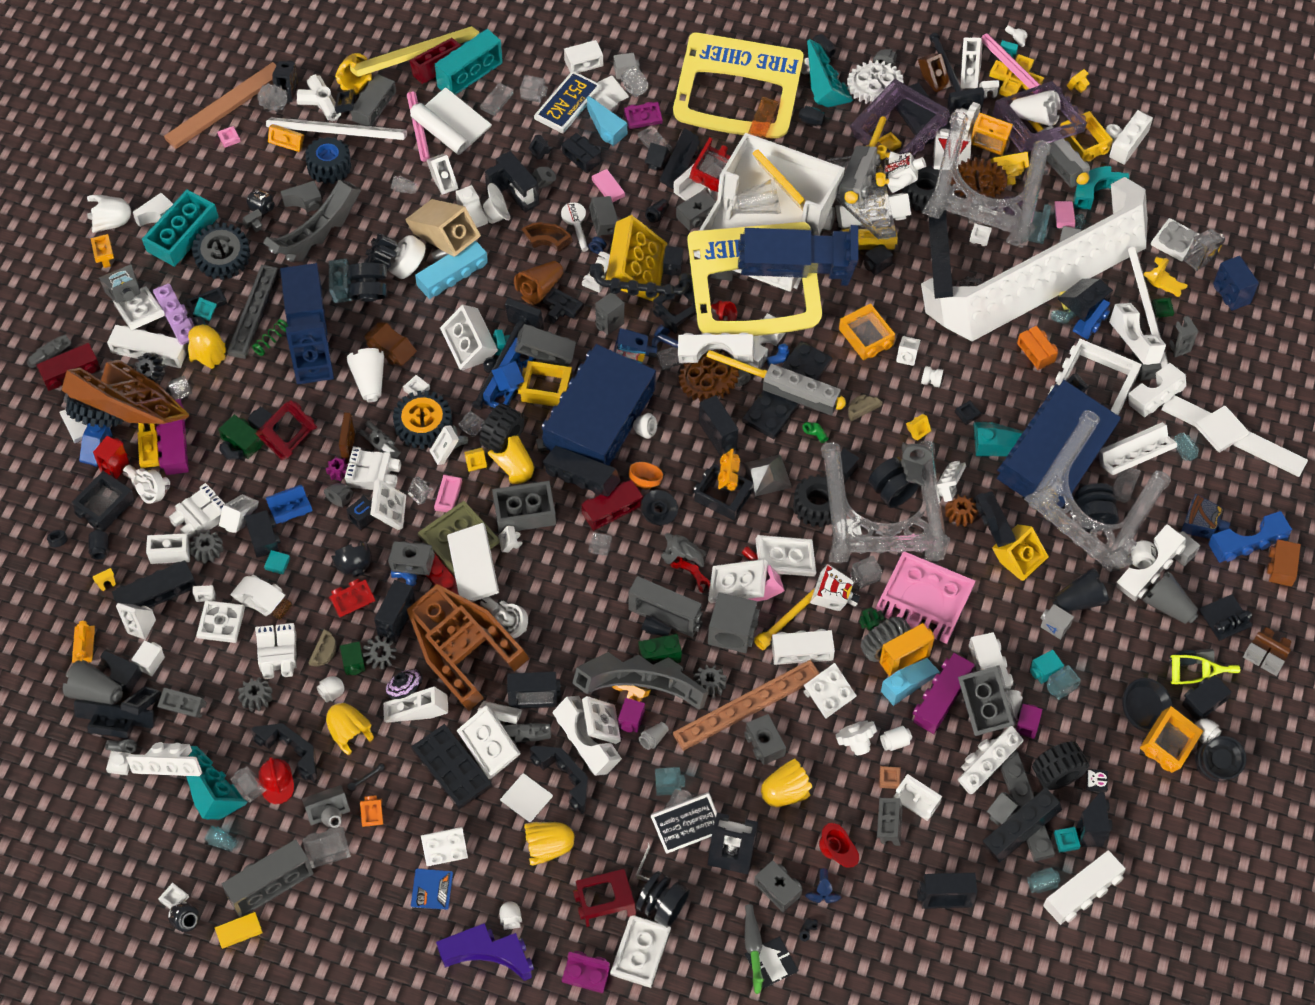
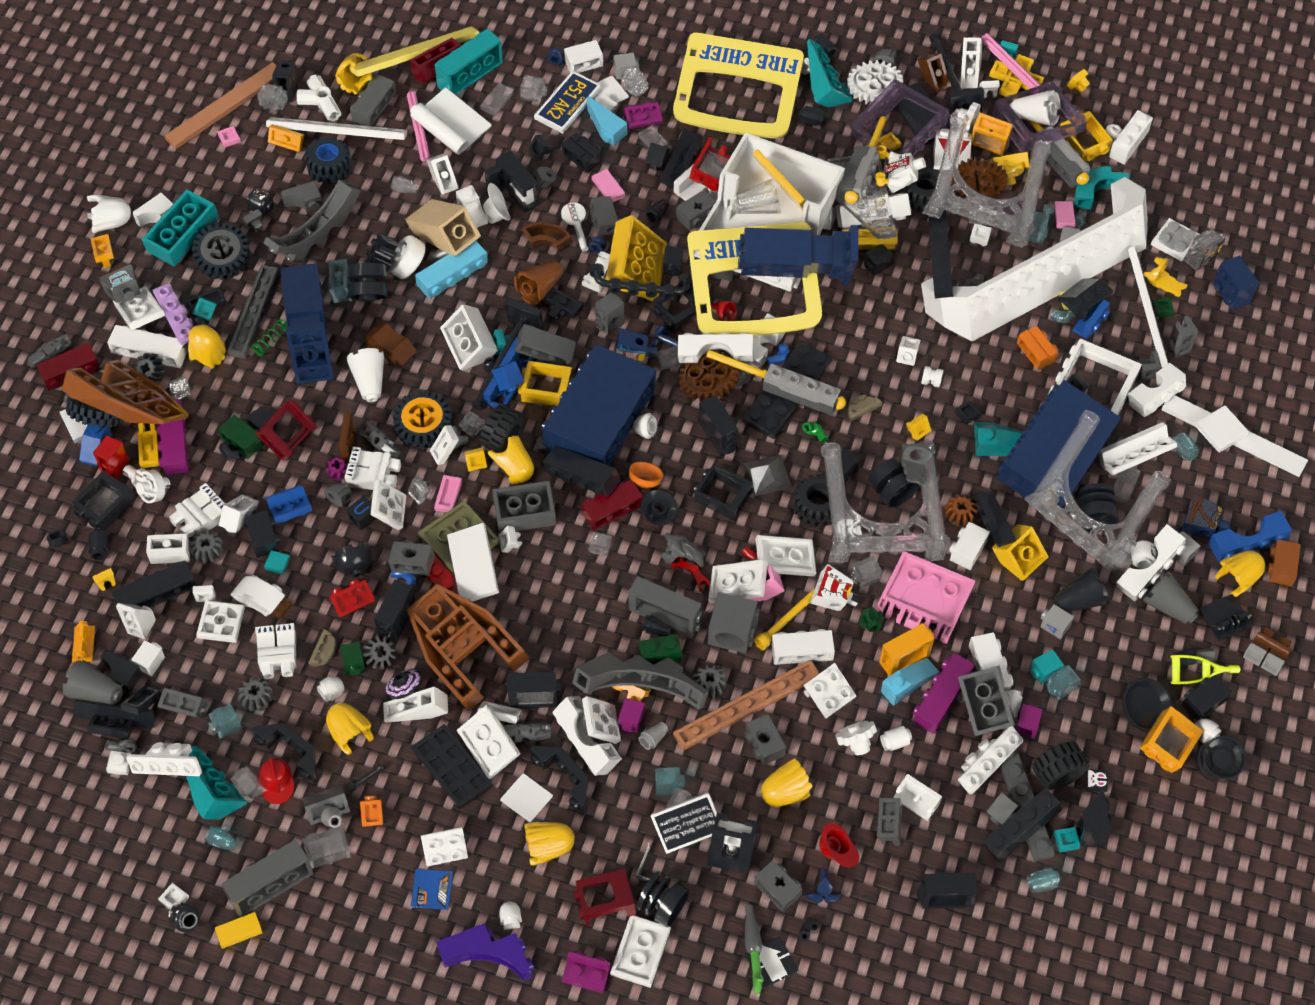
(224, 721): none -> clear light blue brick
(345, 101): black tile -> none
(416, 384): white tile -> none
(507, 616): white pin -> none
(555, 56): none -> dark blue bush
(729, 463): light orange hinge -> none
(763, 117): clear orange tile -> none
(867, 332): light orange window -> none
(881, 634): dark grey gear -> none
(890, 777): nougat tile -> none
(949, 479): white bracket -> none
(969, 546): none -> white brick
(1018, 34): white animal -> none
(1084, 888): white brick -> none
(1126, 322): white arch -> none
(1245, 566): none -> yellow hair

